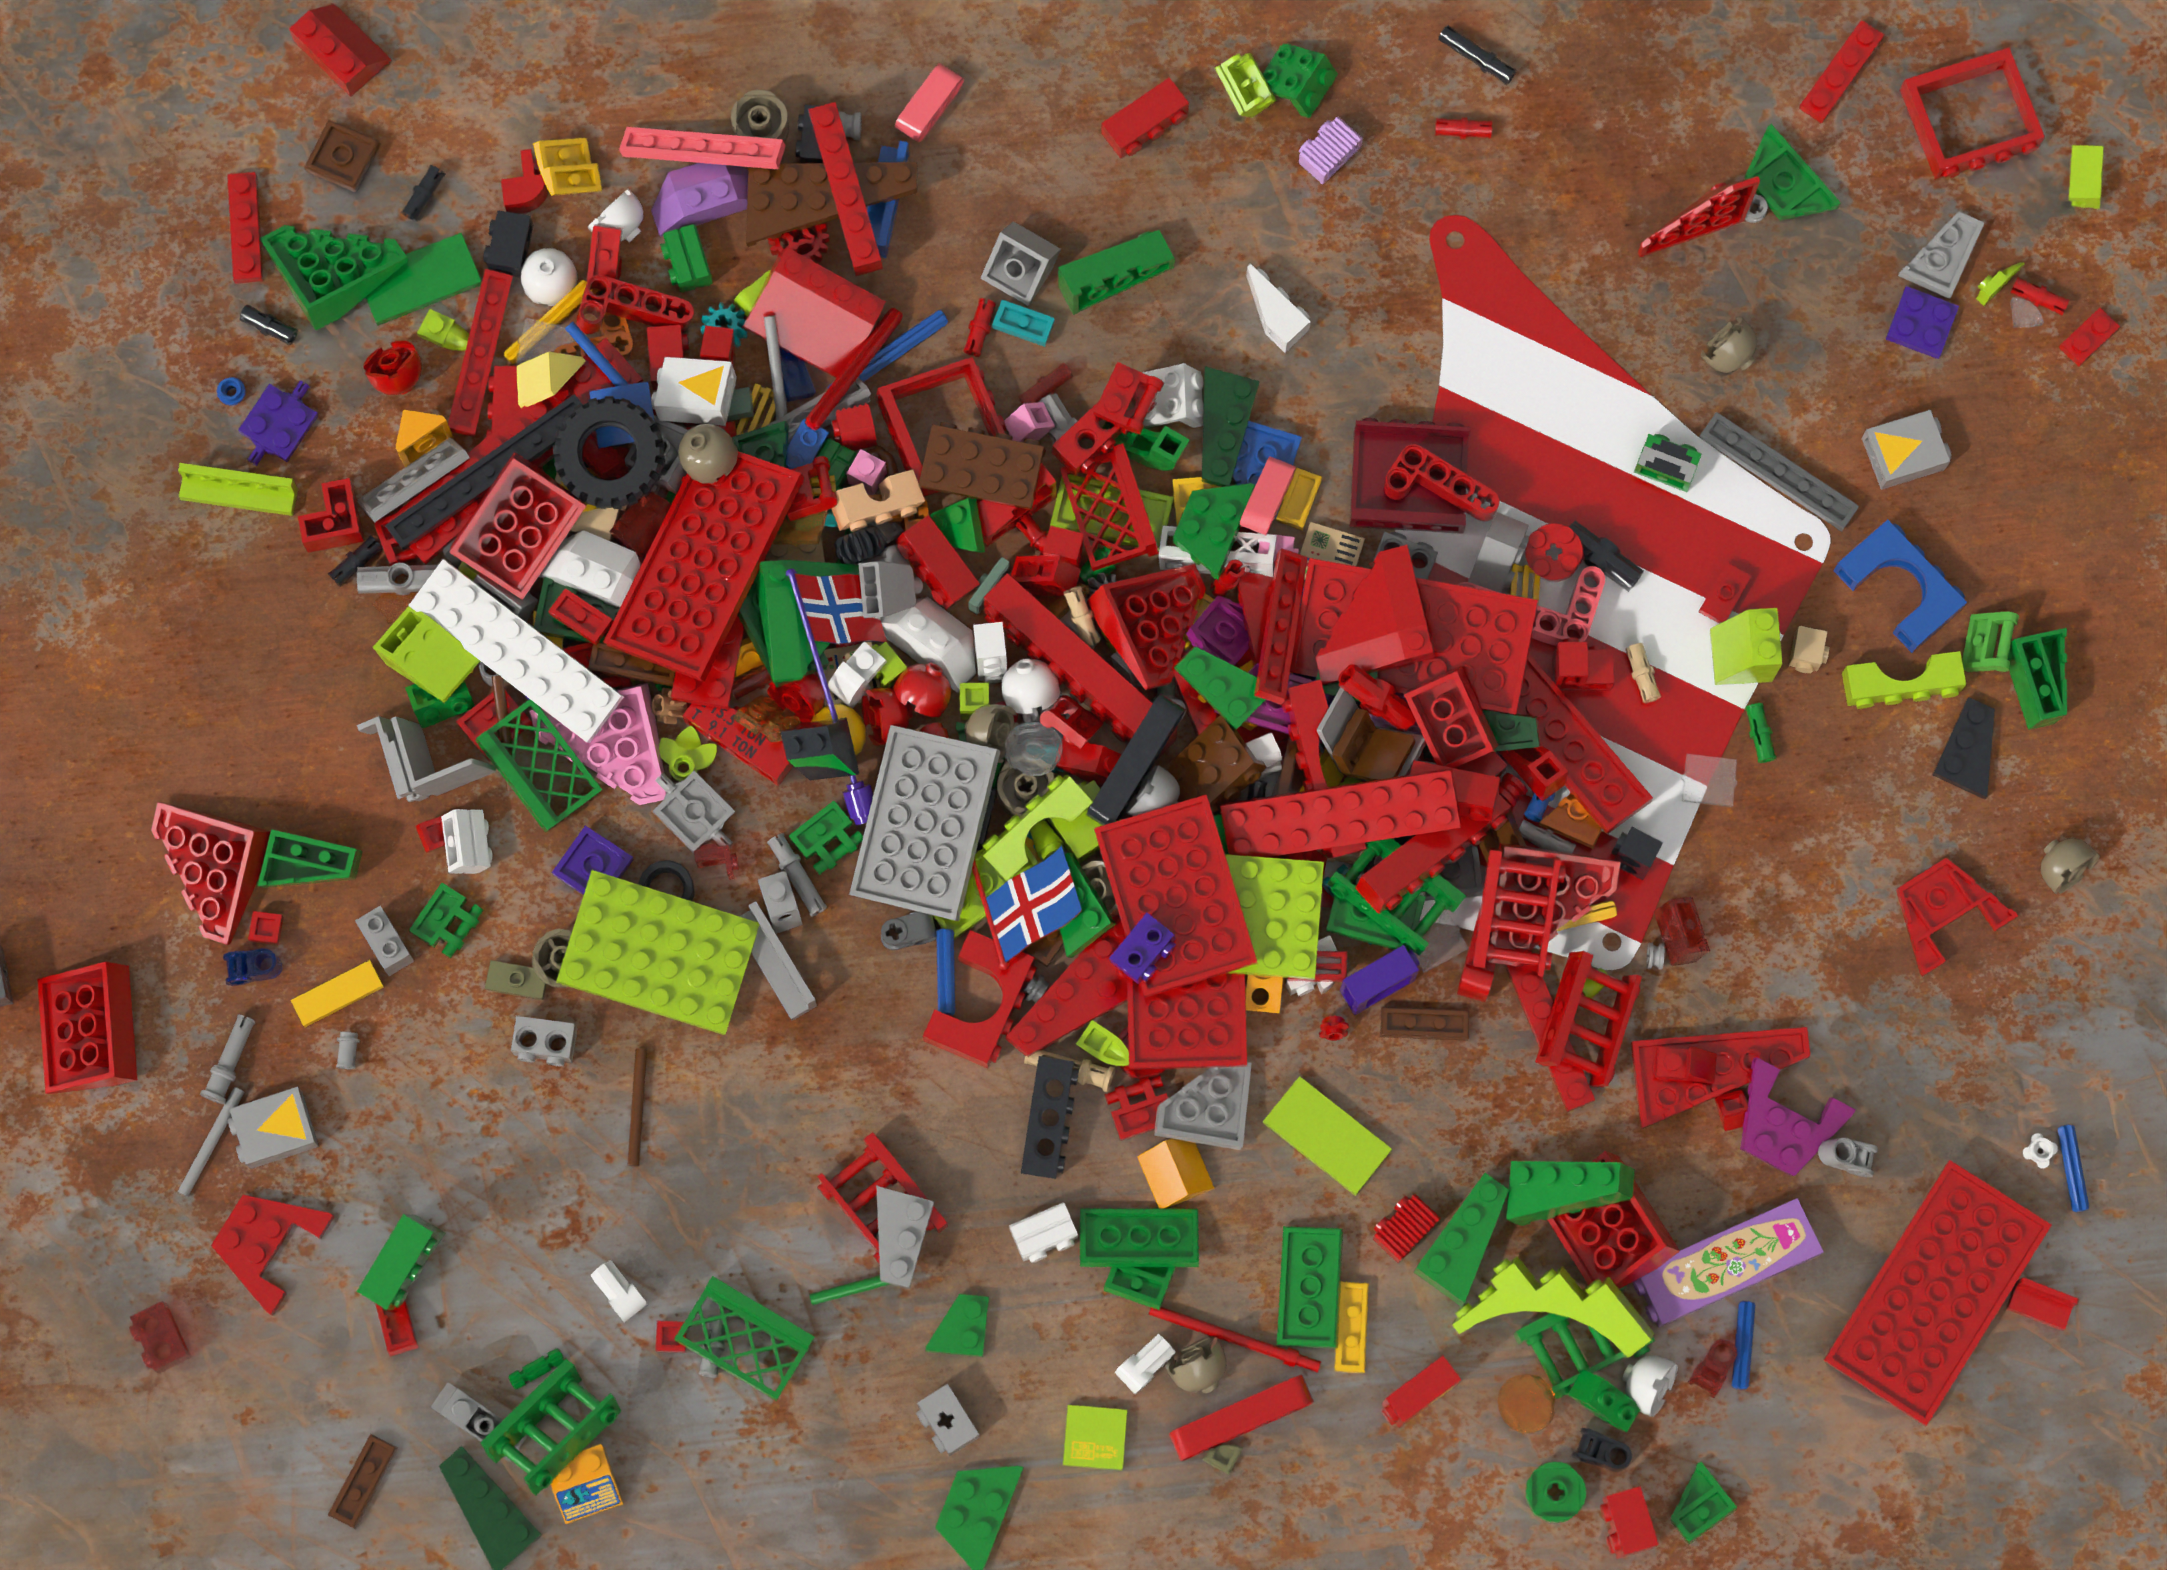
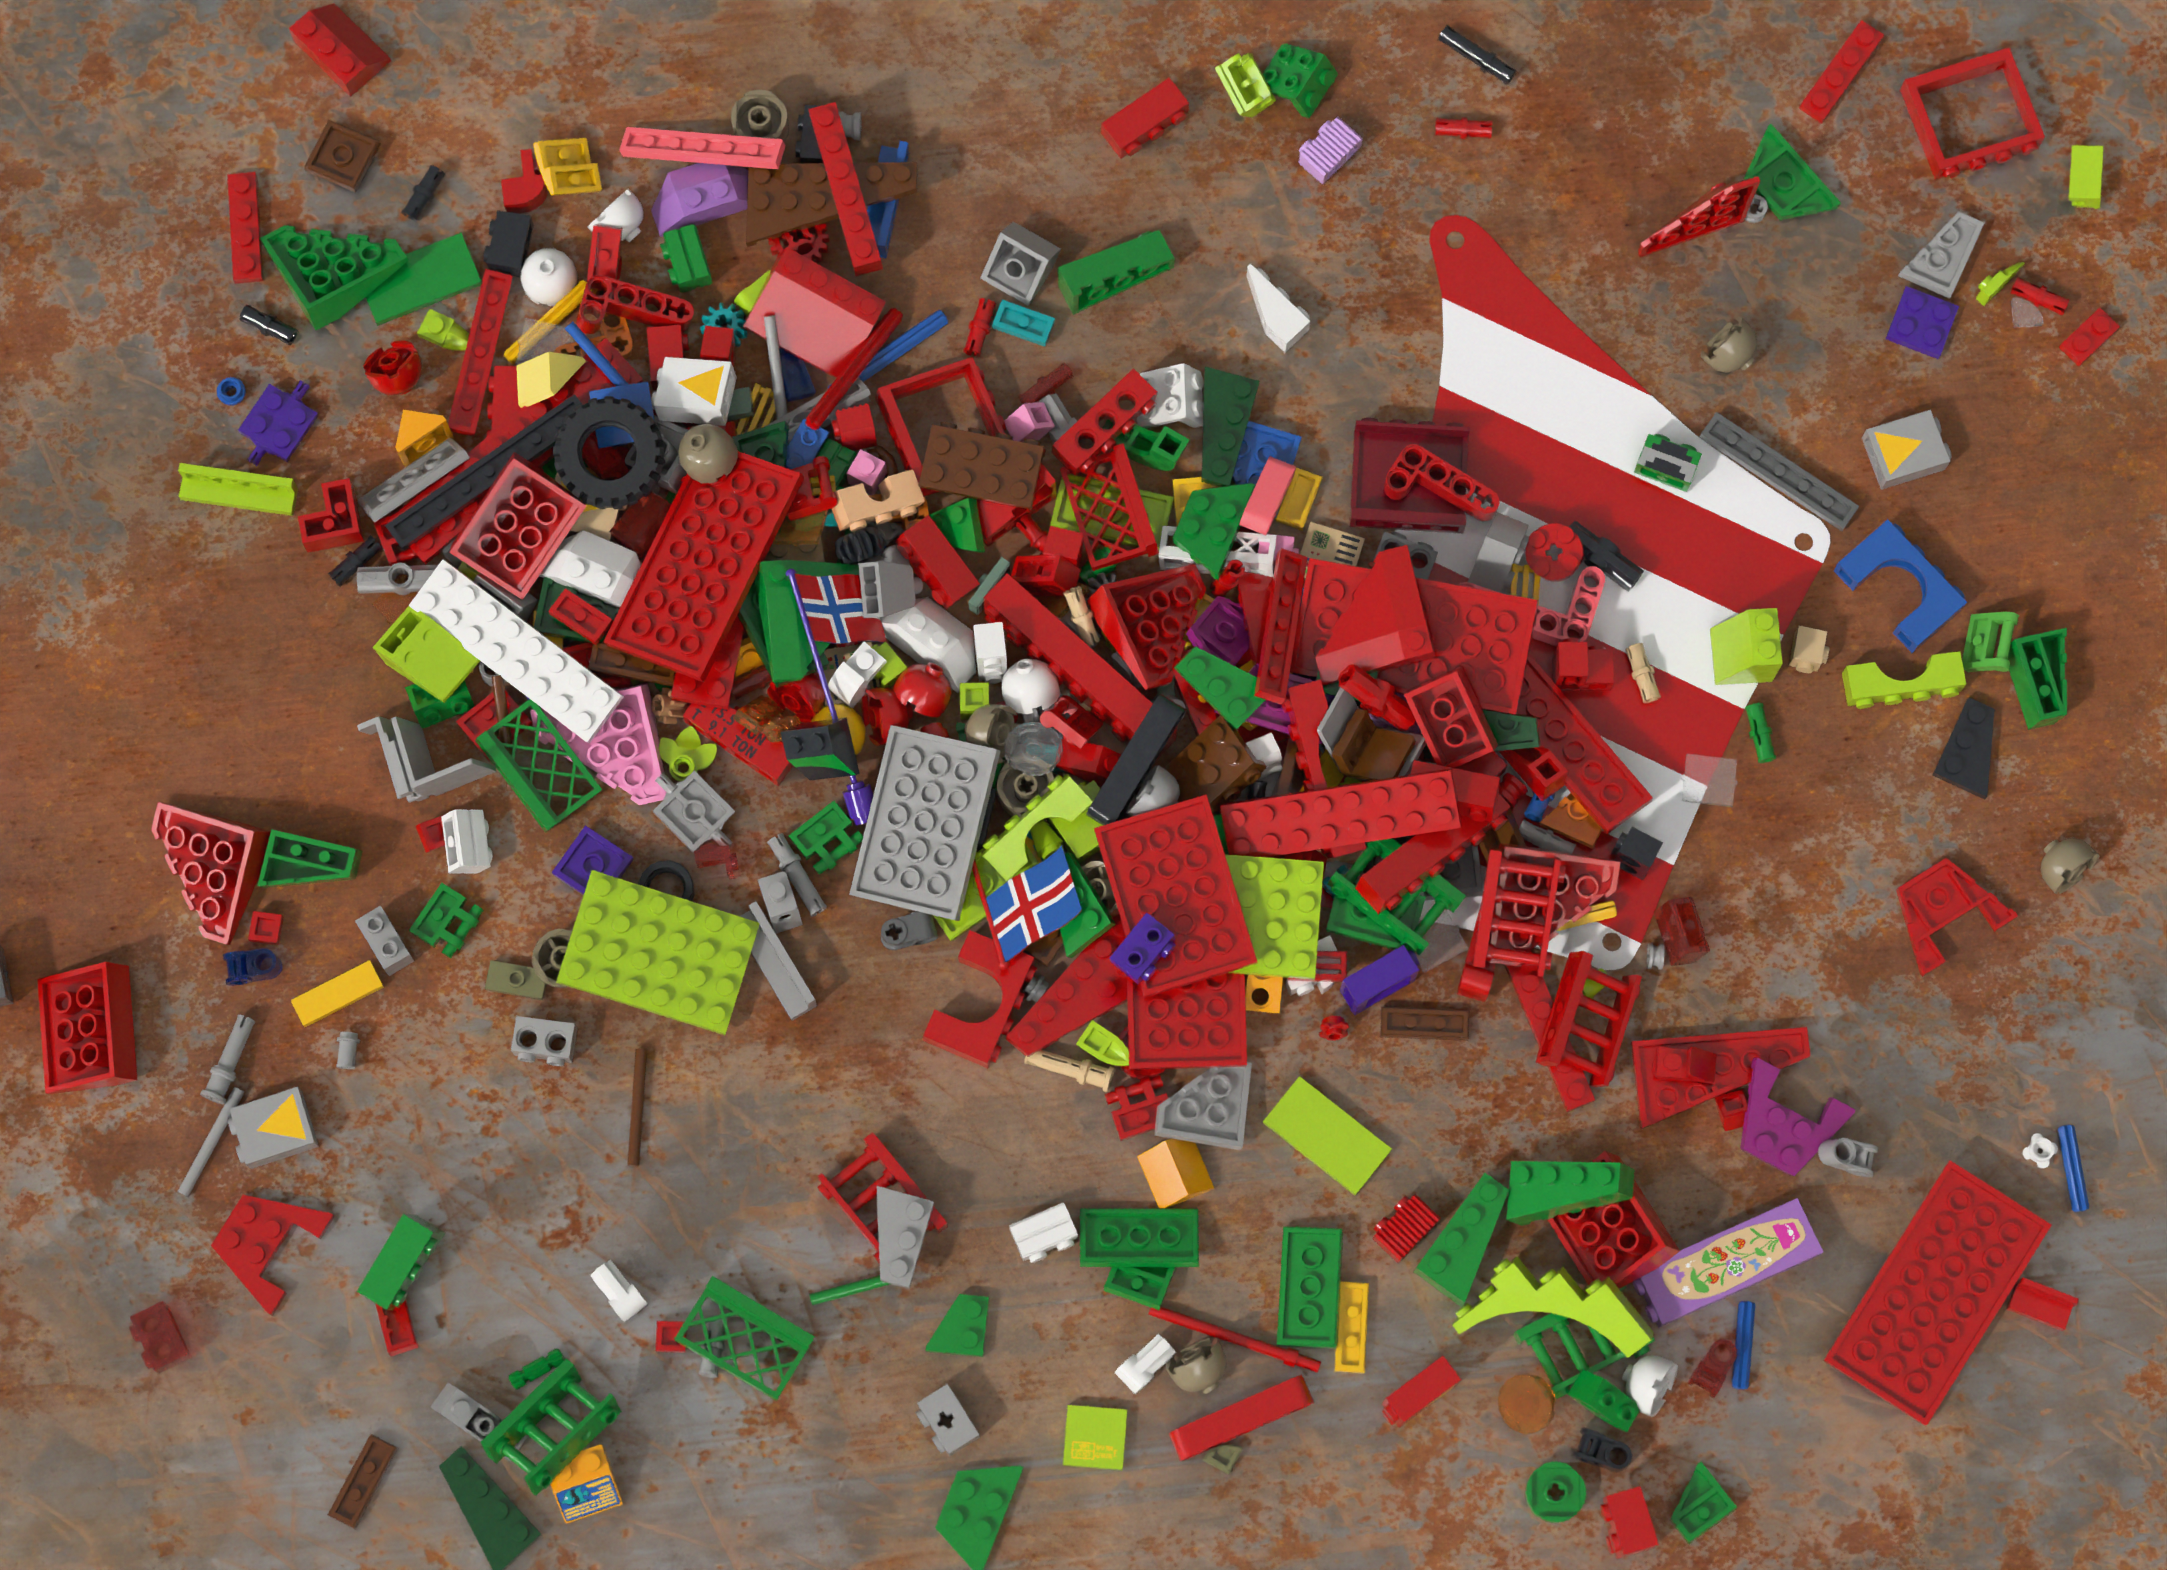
(929, 102): coral beam -> none
(945, 971): blue axle -> none
(1033, 1161): black brick -> none
(1120, 393): red plate -> none
(1725, 593): red plate -> none

